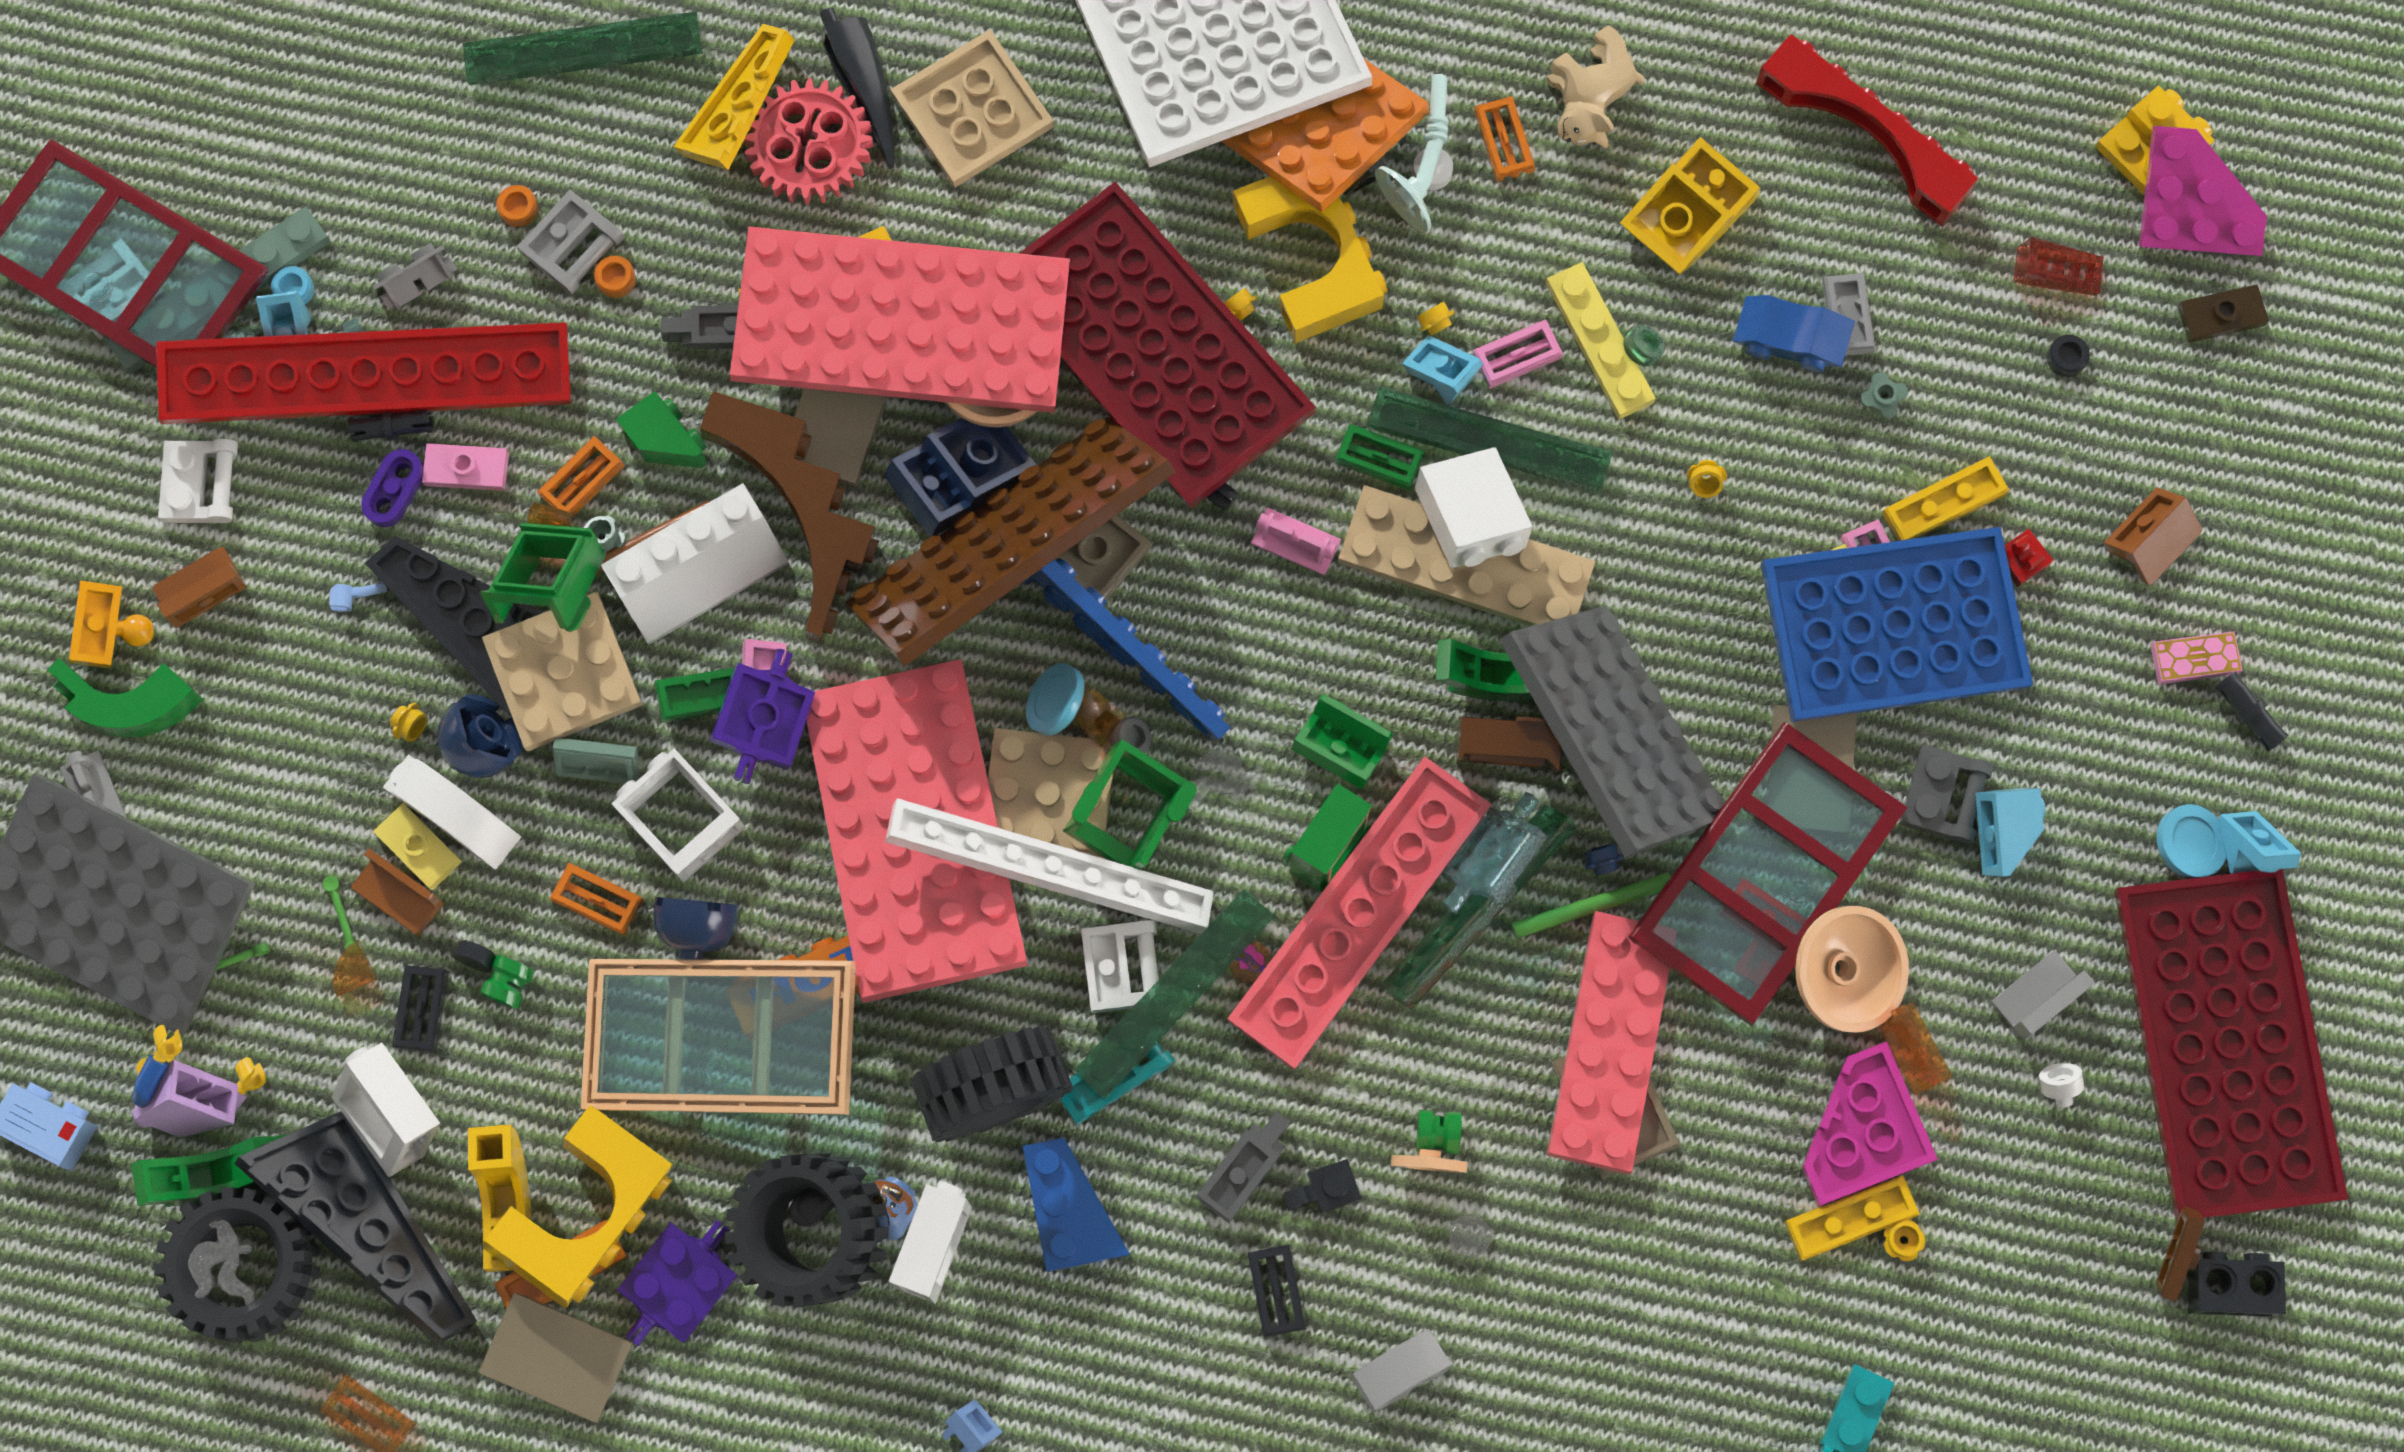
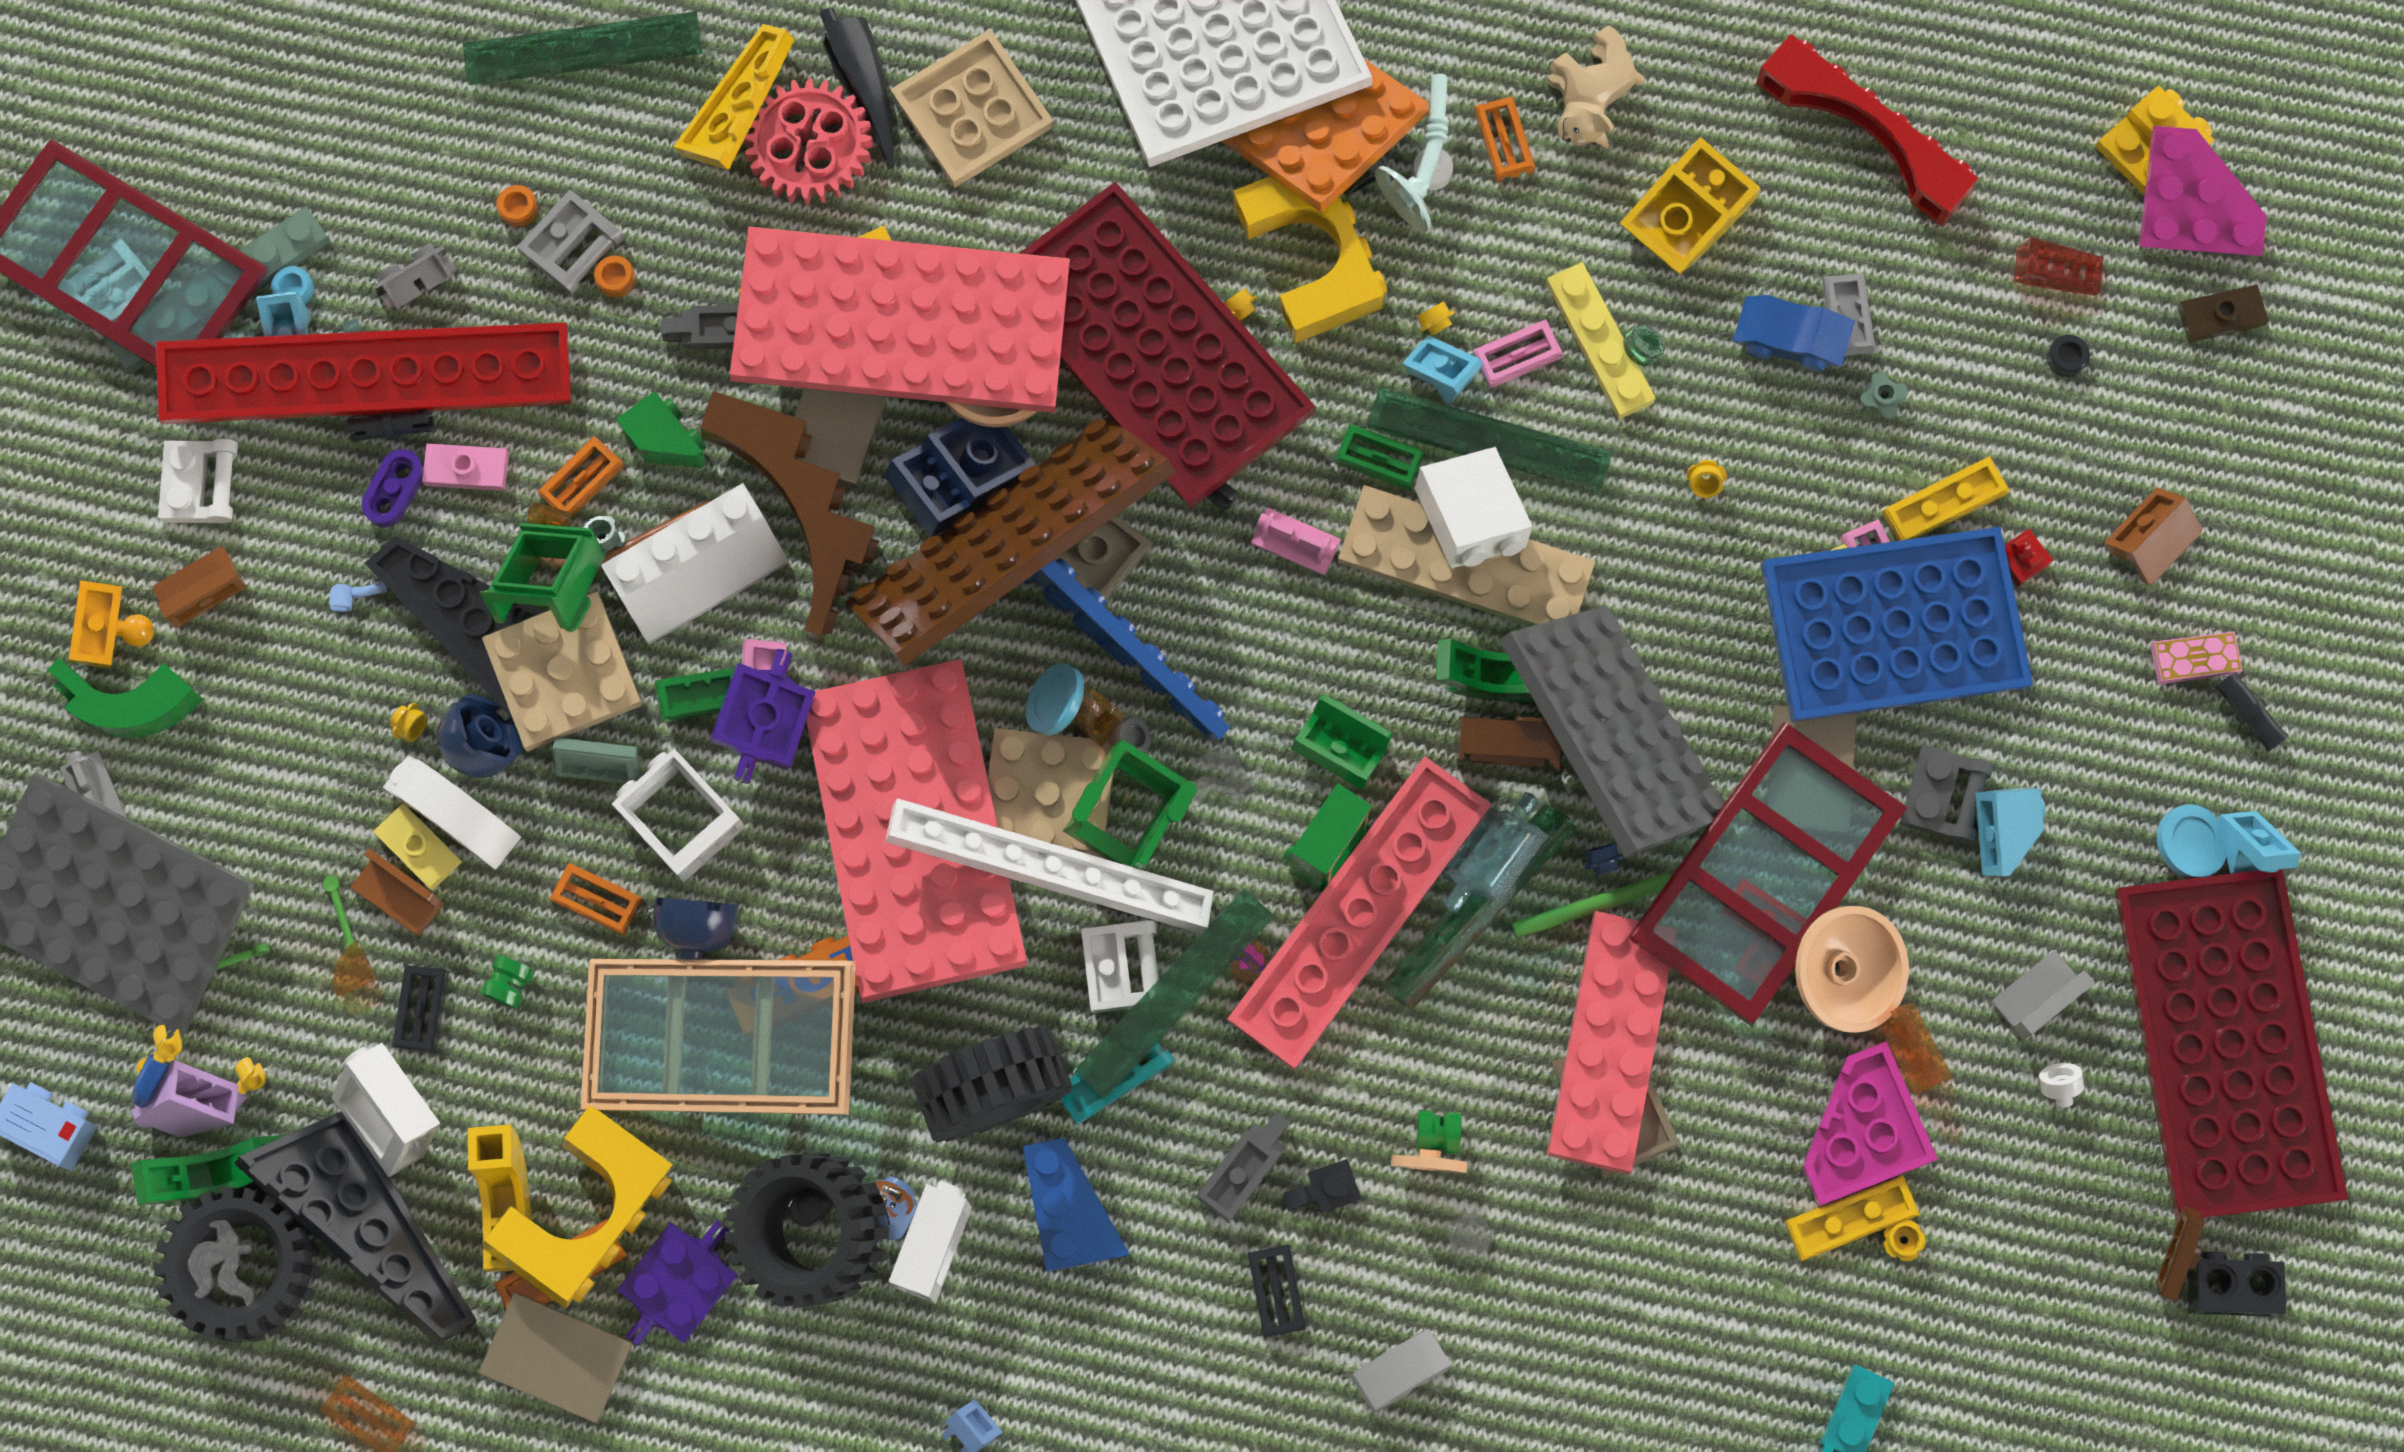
(474, 955): black tile -> none

